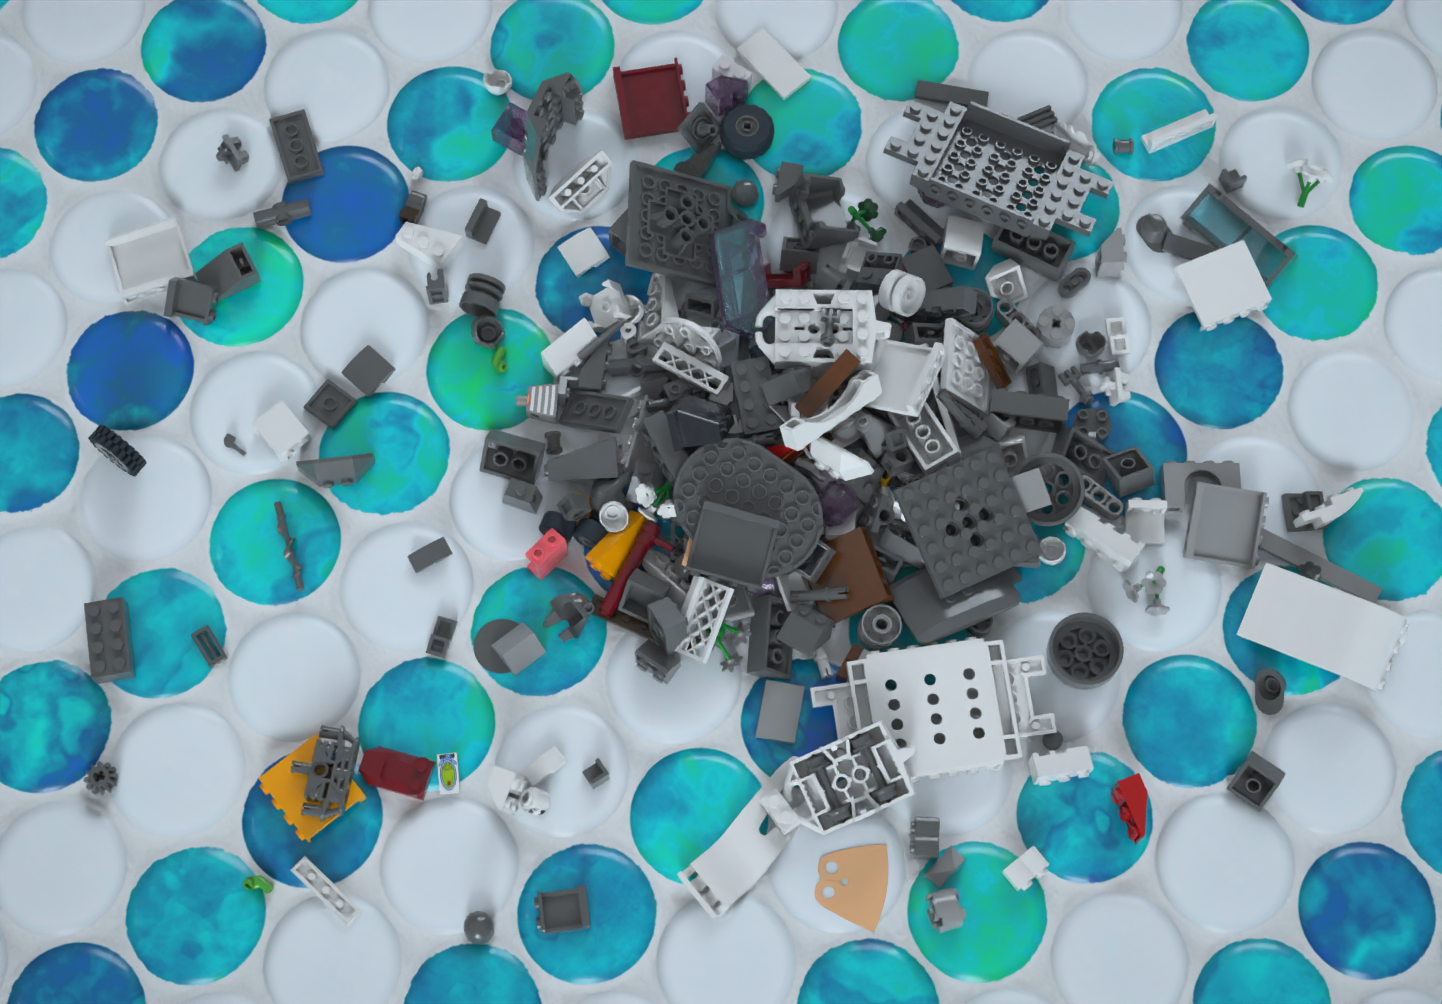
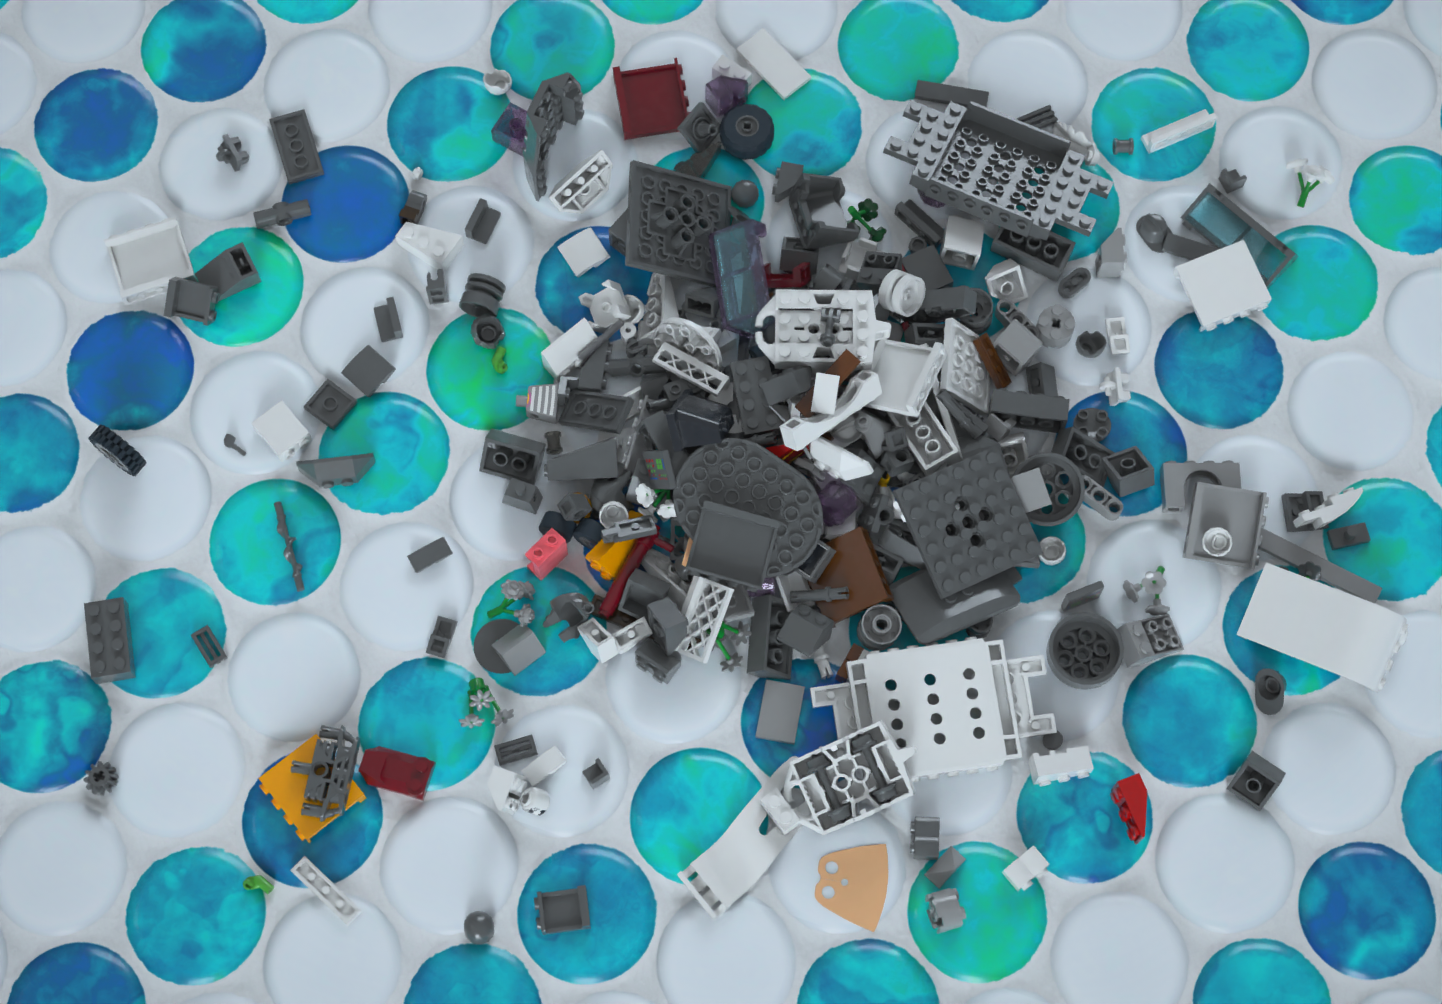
(388, 321): none -> dark grey panel
(448, 773): tile -> none
(482, 696): none -> light grey plant
(516, 590): none -> light grey plant
(516, 757): none -> dark grey tile
(598, 640): none -> white slope
(629, 529): none -> dark grey hinge
(632, 635): none -> white slope
(659, 469): none -> dark grey tile
(825, 393): none -> white panel
(1082, 596): none -> dark grey tile
(1086, 397): dark grey hinge -> none
(1099, 366): dark grey pin -> none
(1103, 539): white wedge -> none
(1145, 520): white bracket -> none
(1149, 640): none -> light grey slope
(1217, 541): none -> white hair
(1348, 536): none -> dark grey tile

